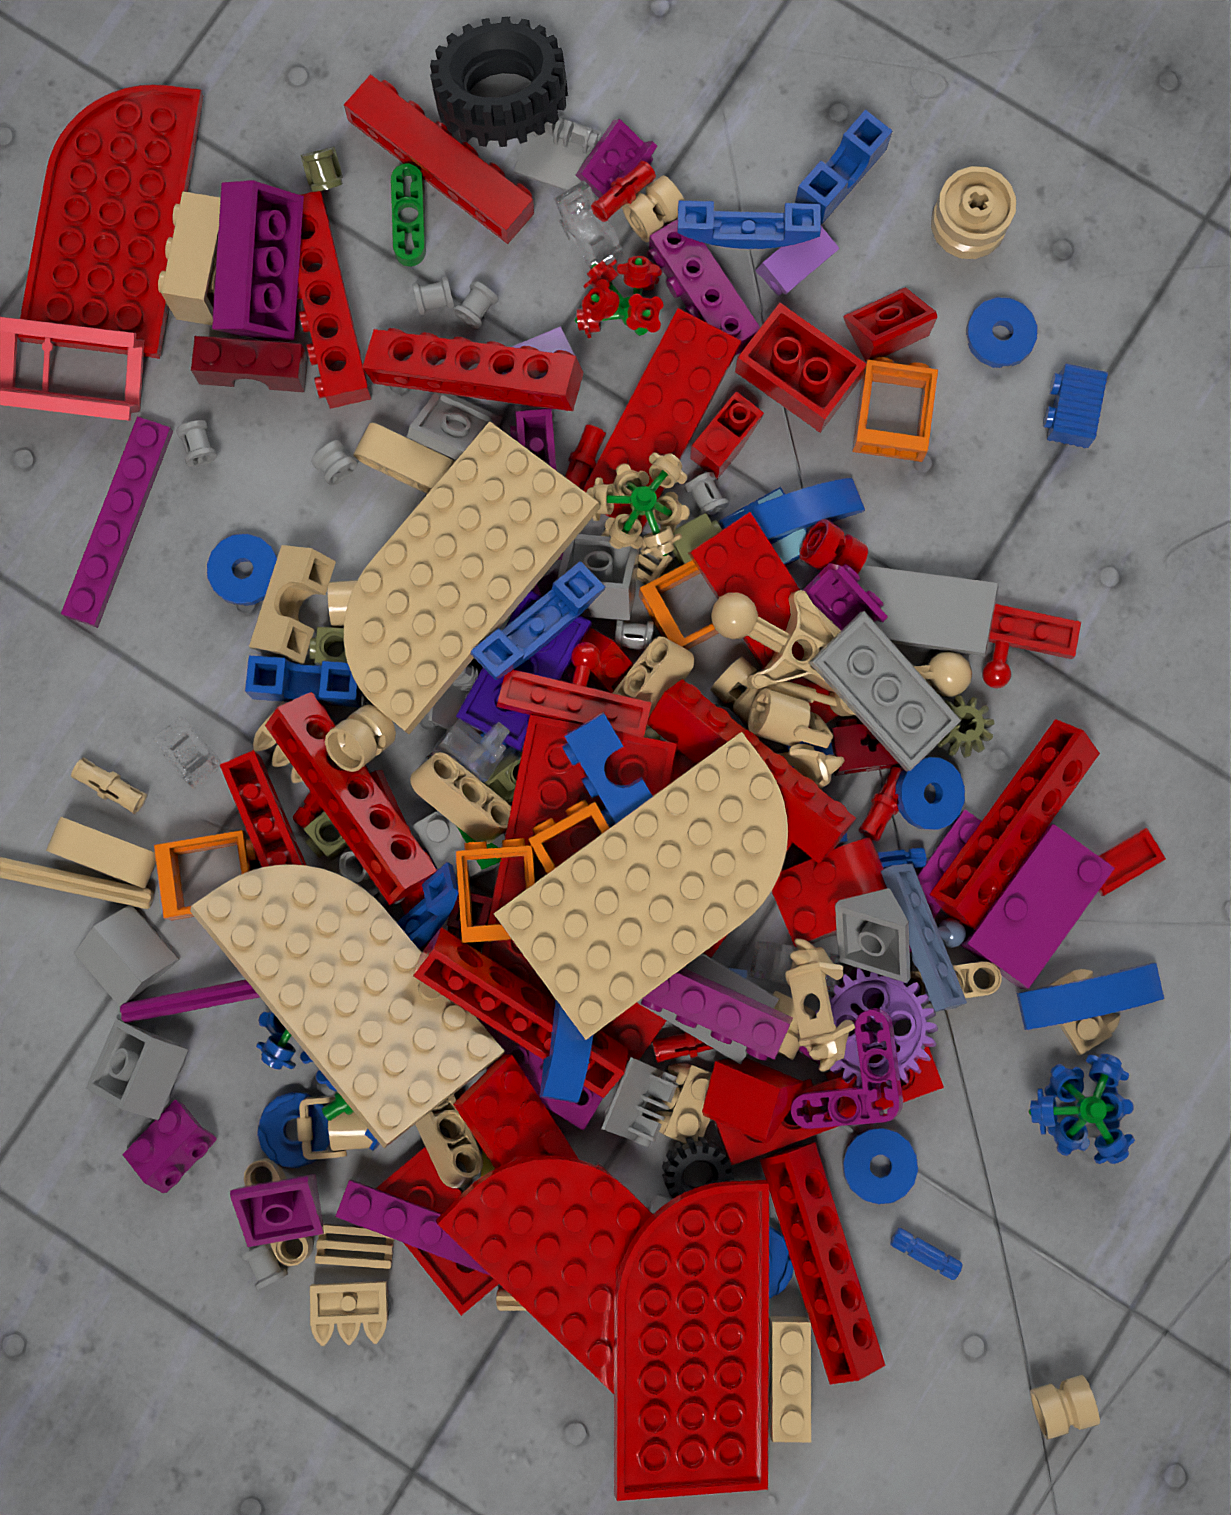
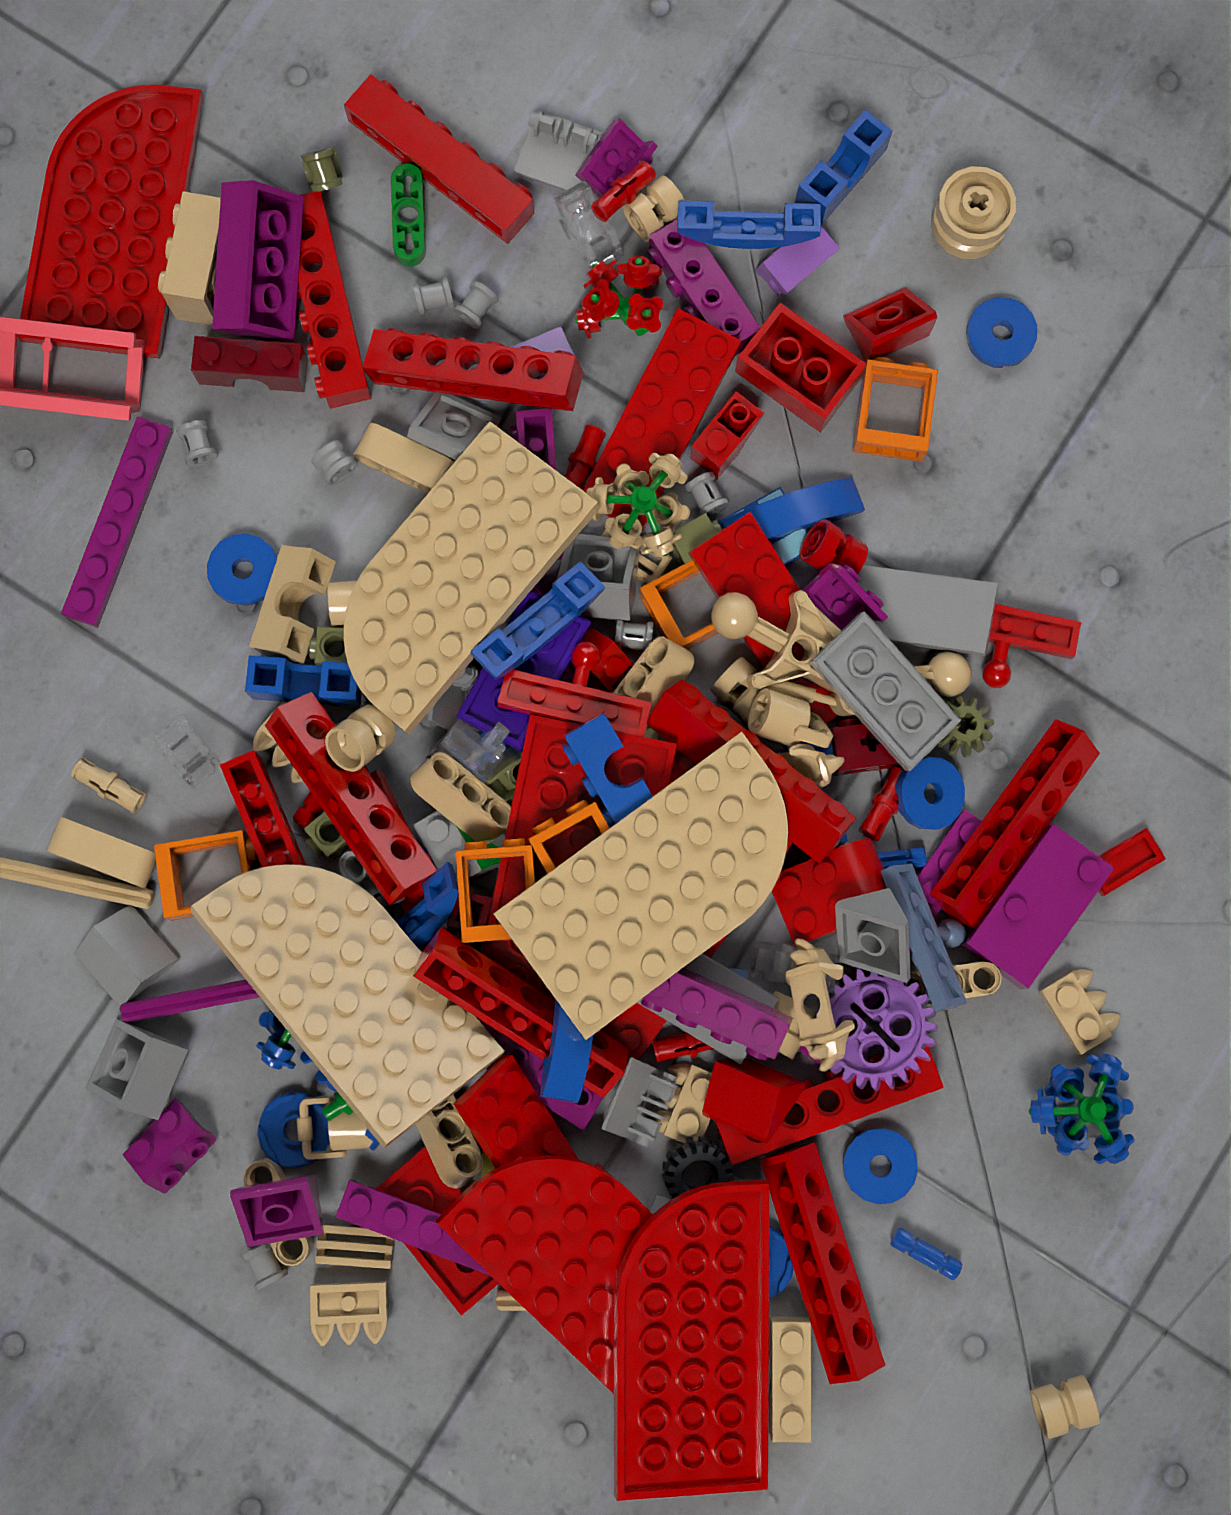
(494, 51): black tyre -> none
(863, 1096): magenta beam -> none
(1075, 405): blue brick -> none
(1090, 997): blue slope -> none

